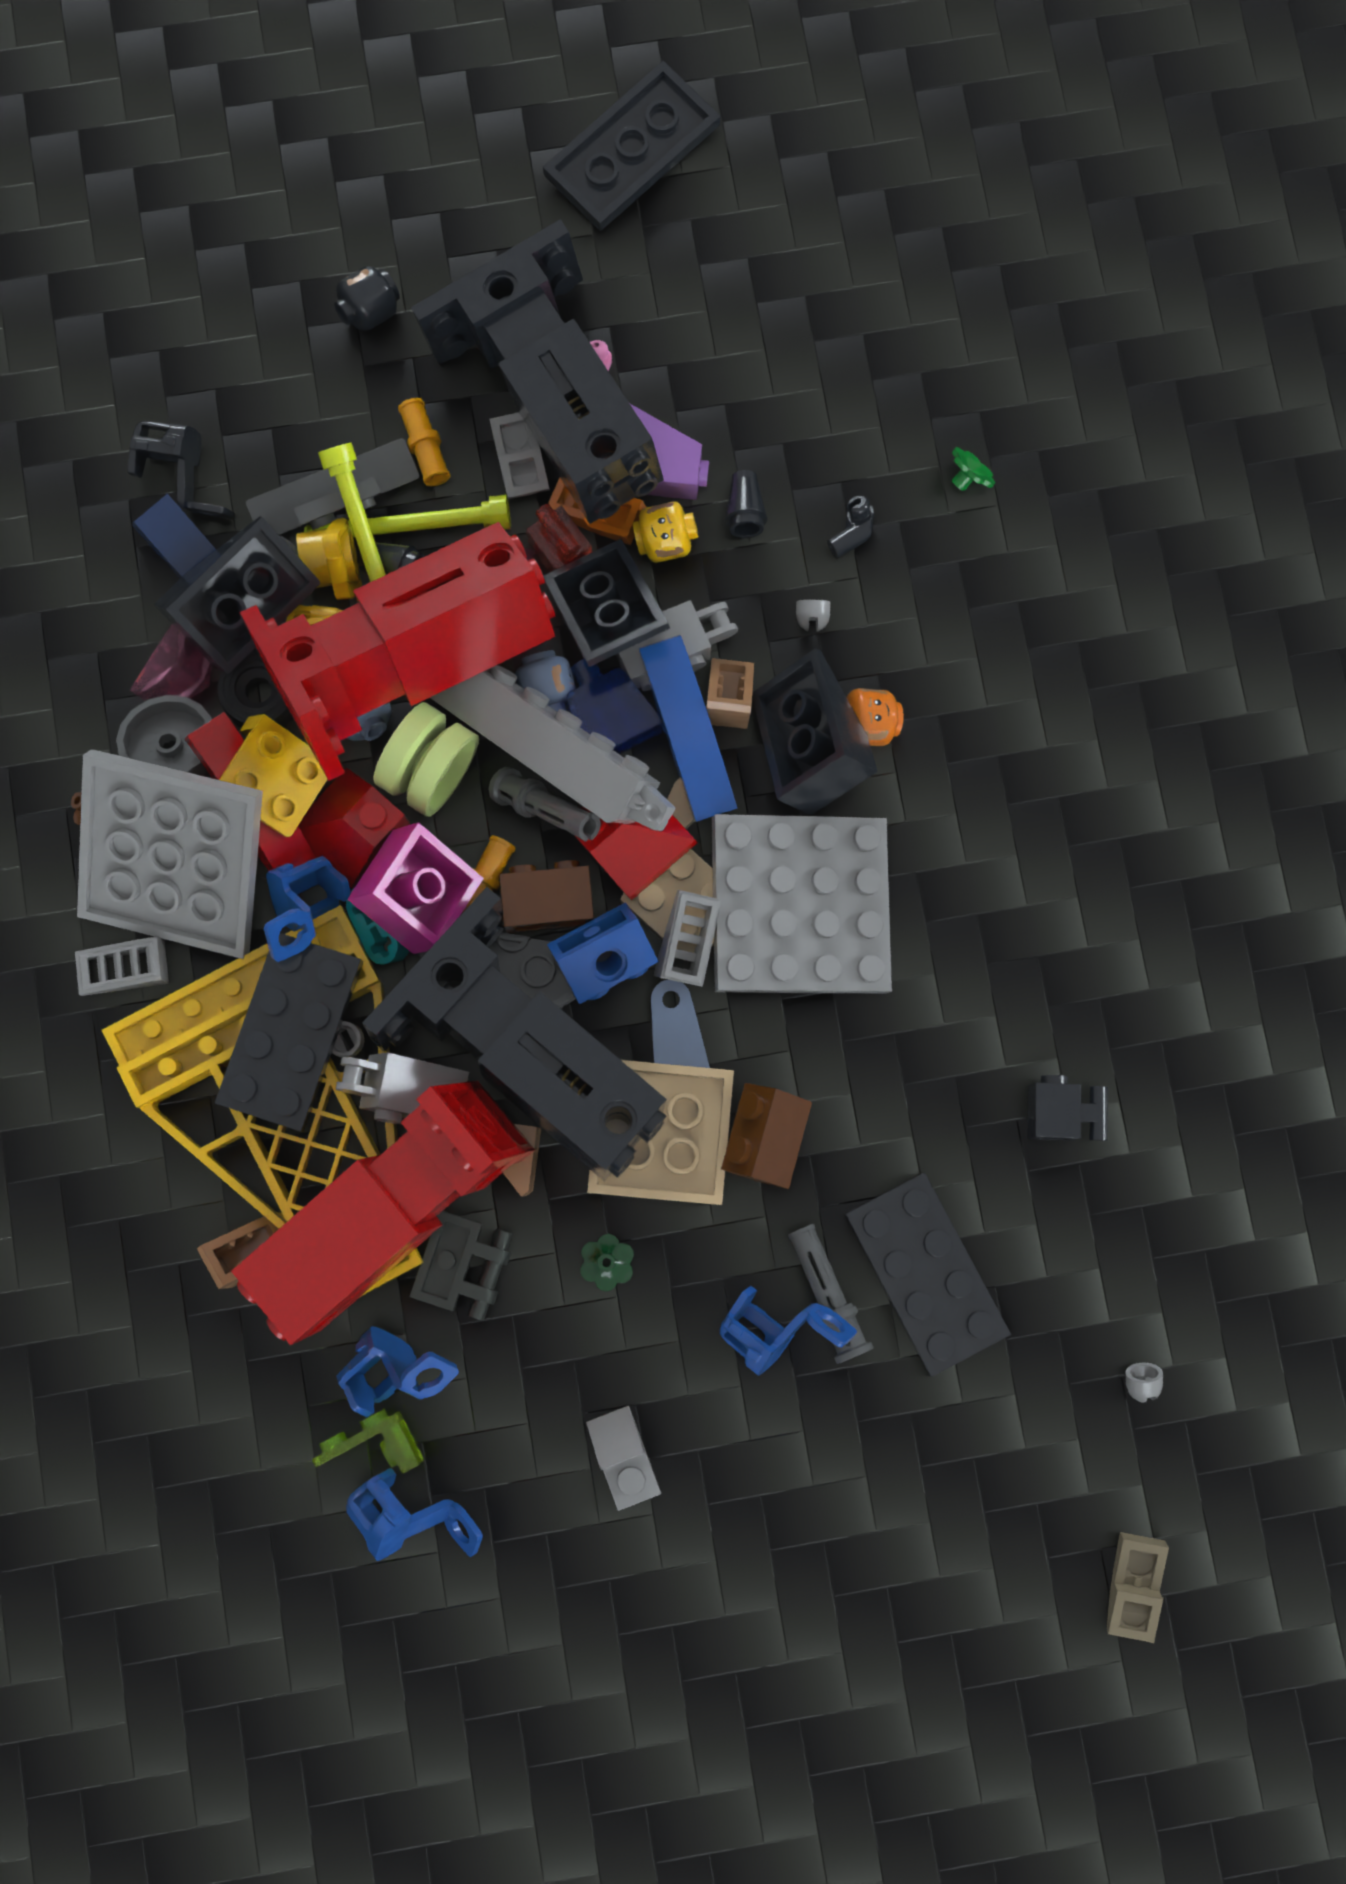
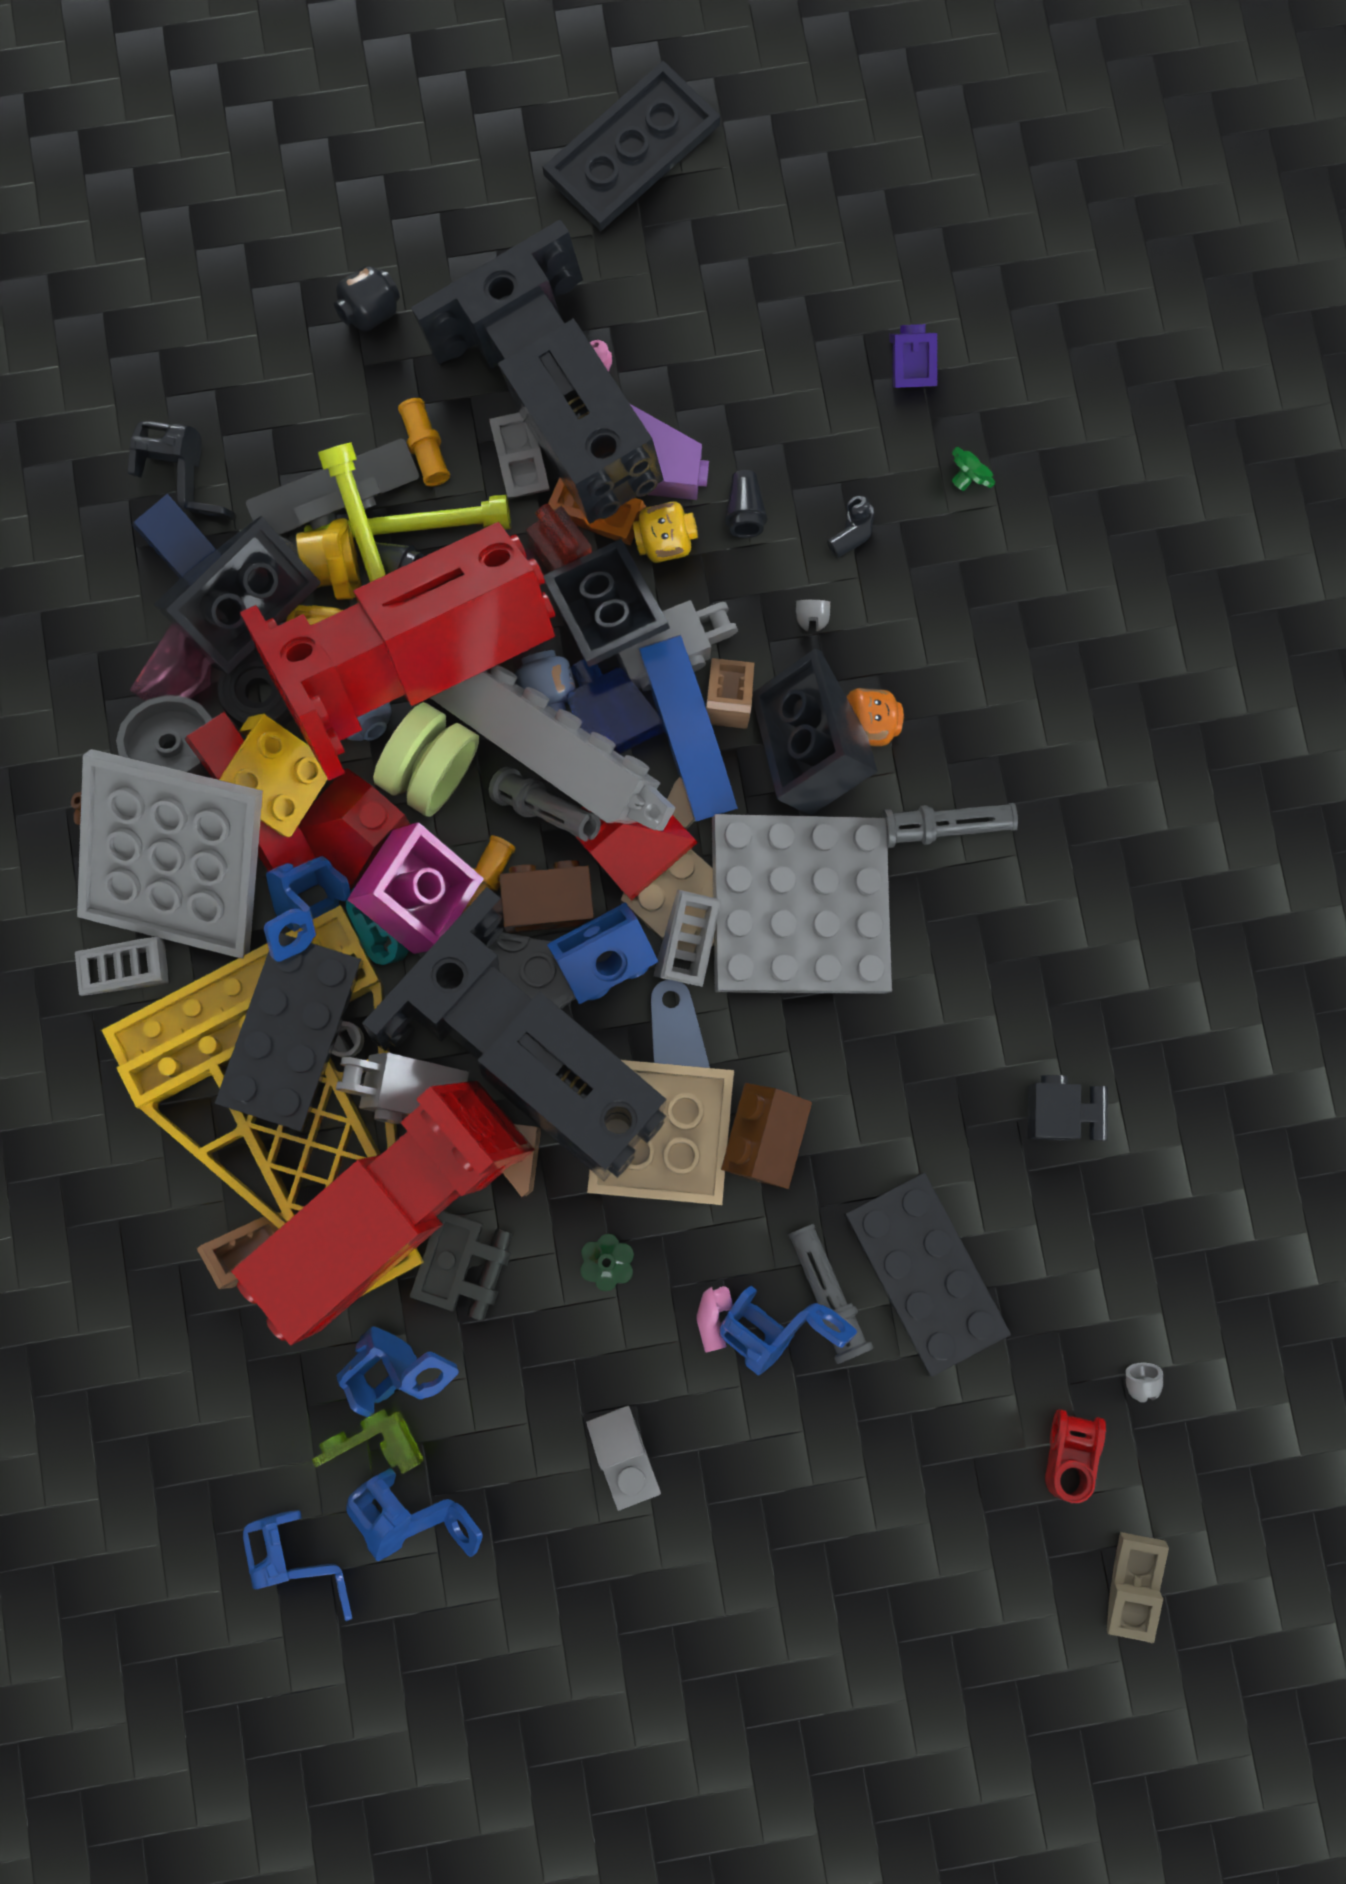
(273, 1568): none -> blue piece
(708, 1317): none -> bright pink arm
(914, 357): none -> dark purple bracket
(925, 818): none -> dark grey pin
(1076, 1453): none -> red piece

